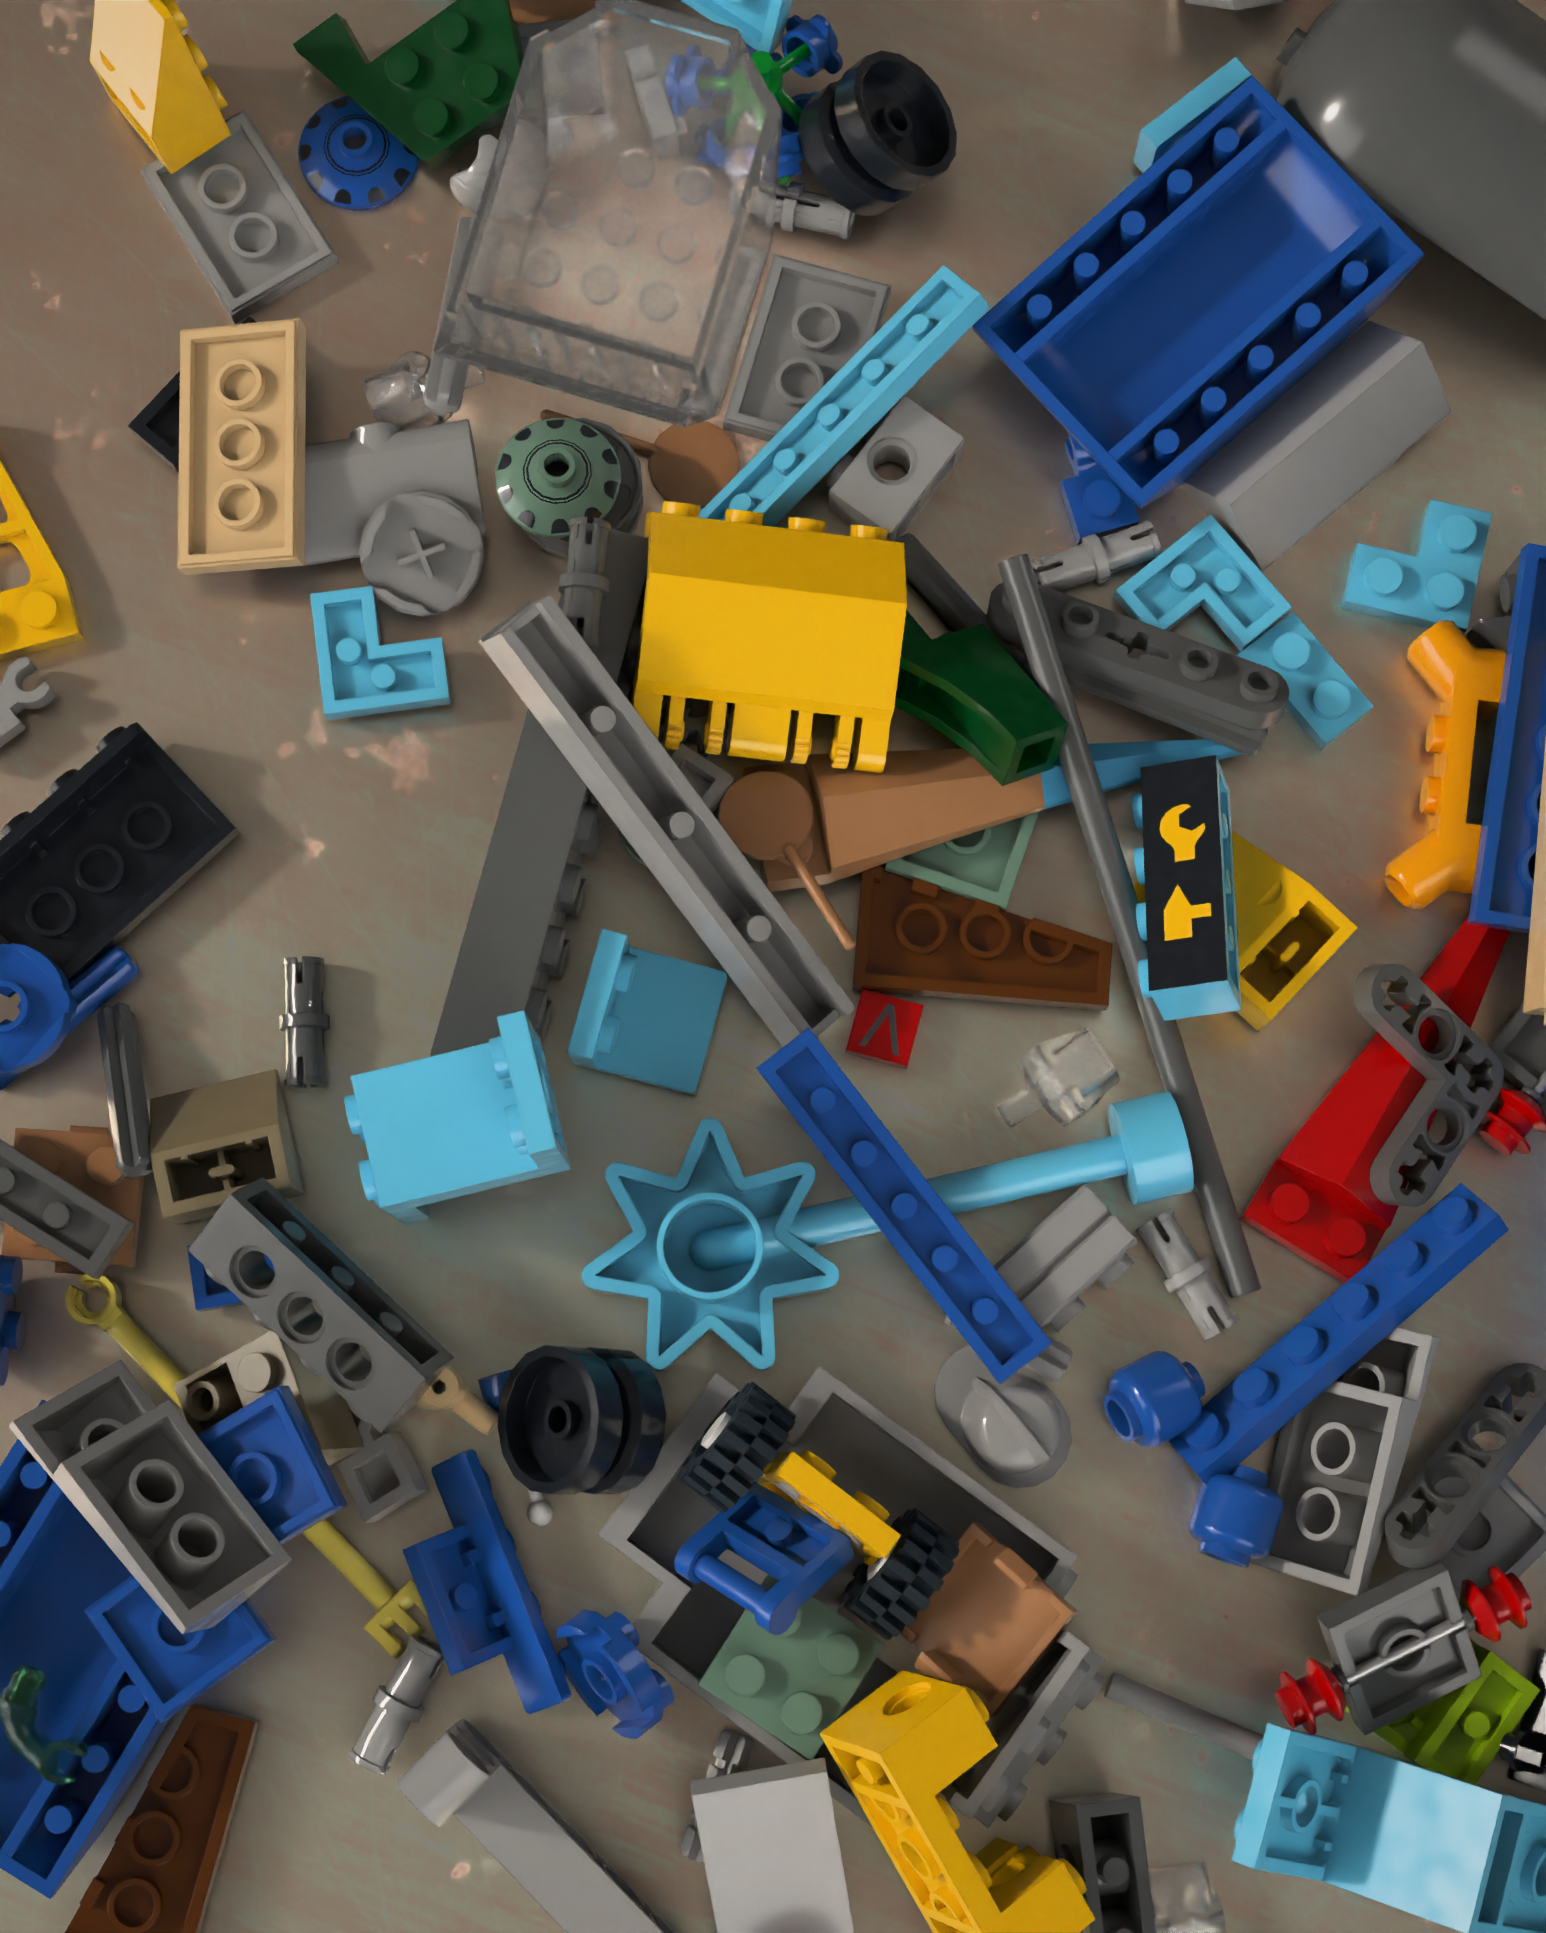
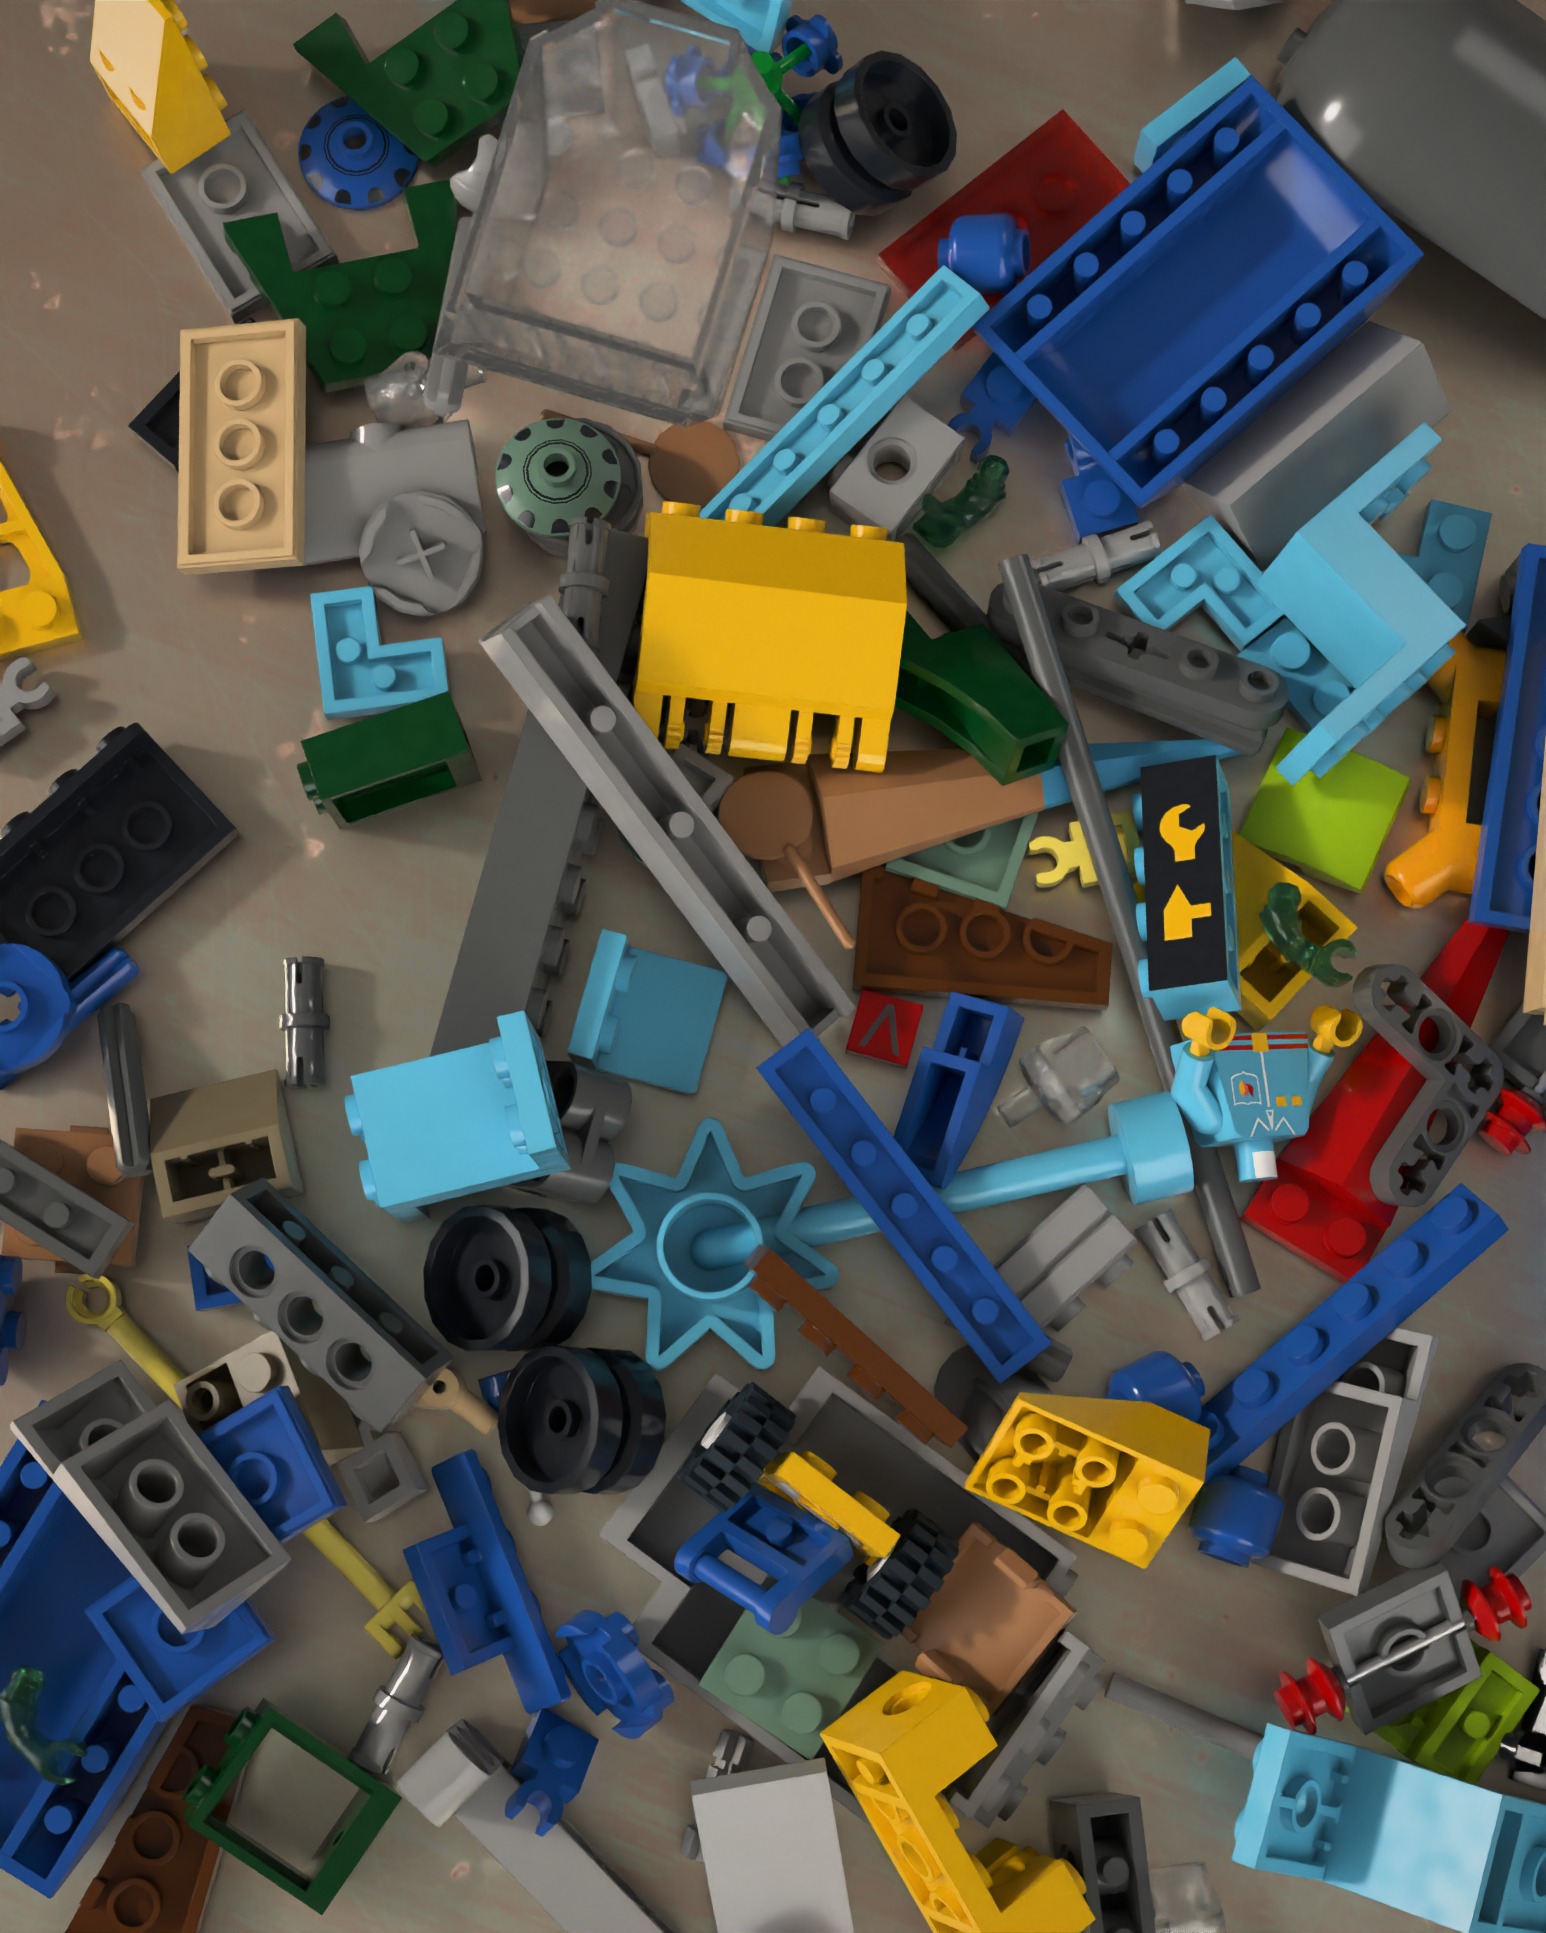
(342, 1846): none -> dark green window
(362, 309): none -> dark green wing
(388, 761): none -> dark green window
(506, 1278): none -> black wheel
(553, 1764): none -> blue plate
(591, 1114): none -> dark grey piece
(872, 1368): none -> reddish brown wing
(956, 1084): none -> blue slope
(978, 498): none -> clear green piece
(987, 252): none -> blue head
(995, 401): none -> blue plate
(1045, 183): none -> clear red tile
(1075, 856): none -> light yellow plate
(1095, 1469): none -> yellow slope
(1254, 1085): none -> medium azure torso
(1284, 929): none -> clear green piece
(1328, 823): none -> lime slope
(1362, 605): none -> medium azure bracket

